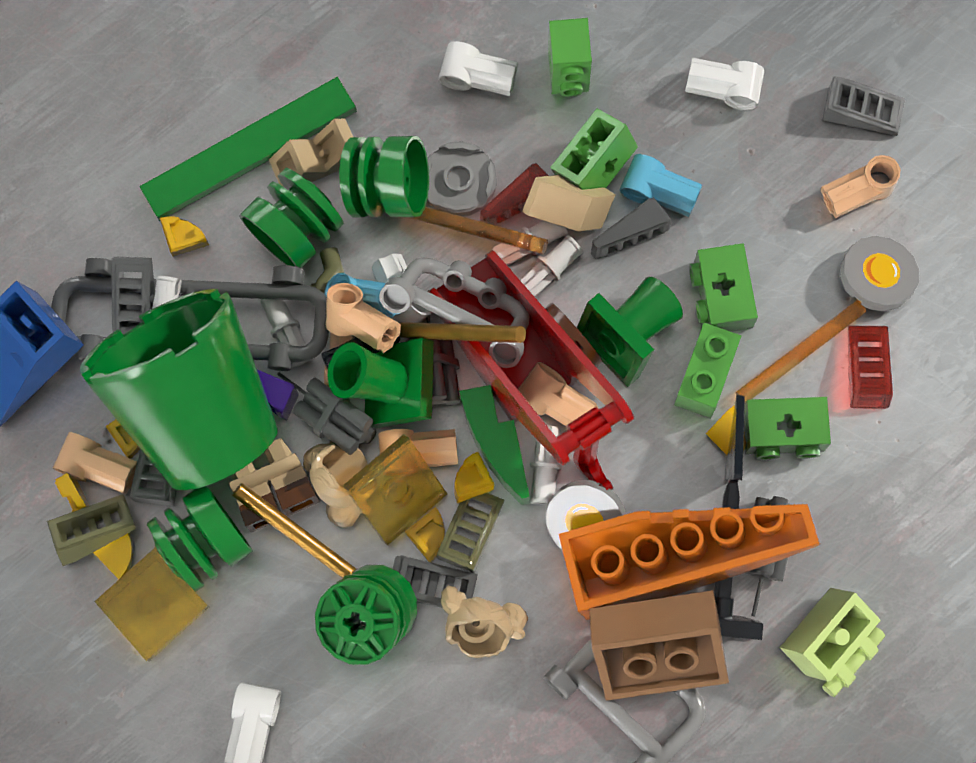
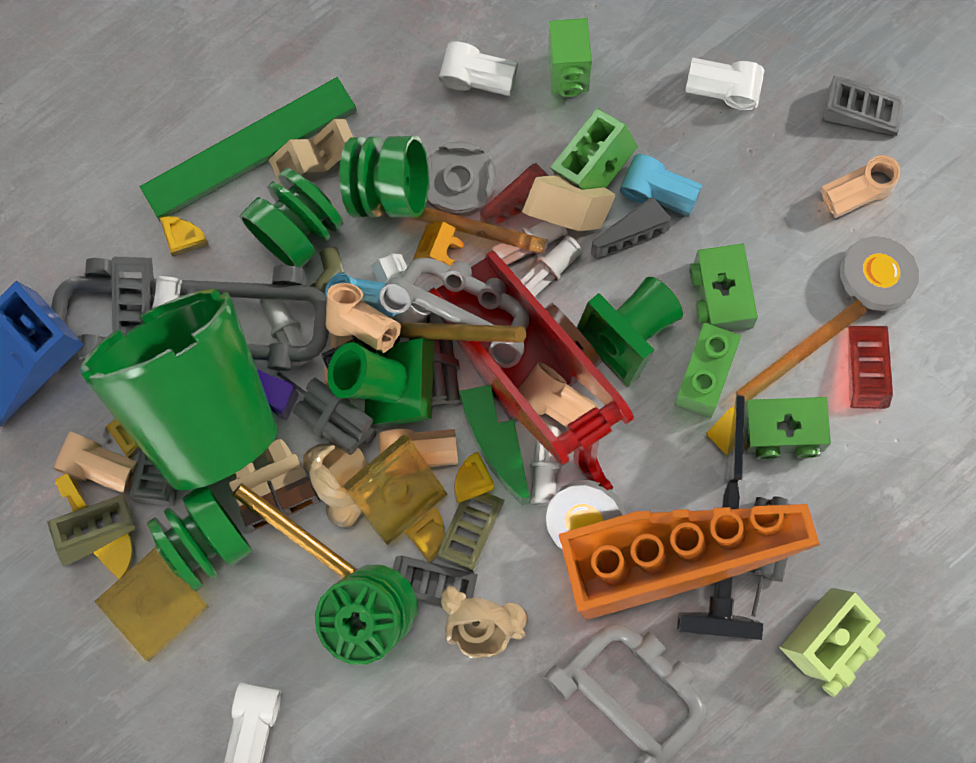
(435, 242): none -> light orange tile
(658, 645): medium nougat slope -> none

